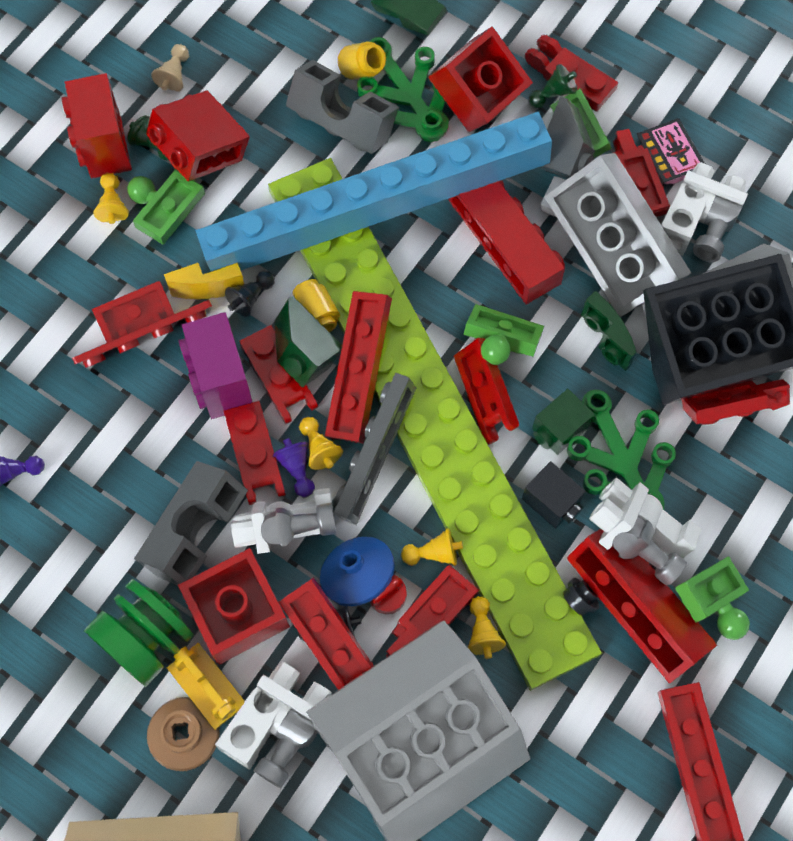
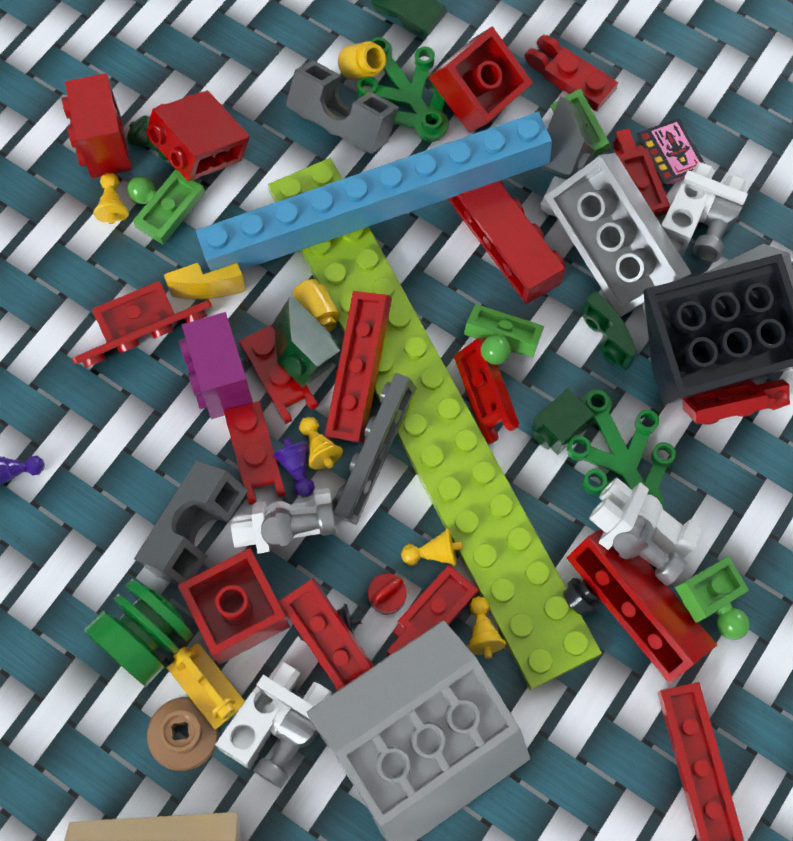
(169, 74): tan piece -> none
(242, 297): black piece -> none
(360, 582): blue dish -> none
(554, 495): black brick -> none
(559, 84): dark green piece -> none

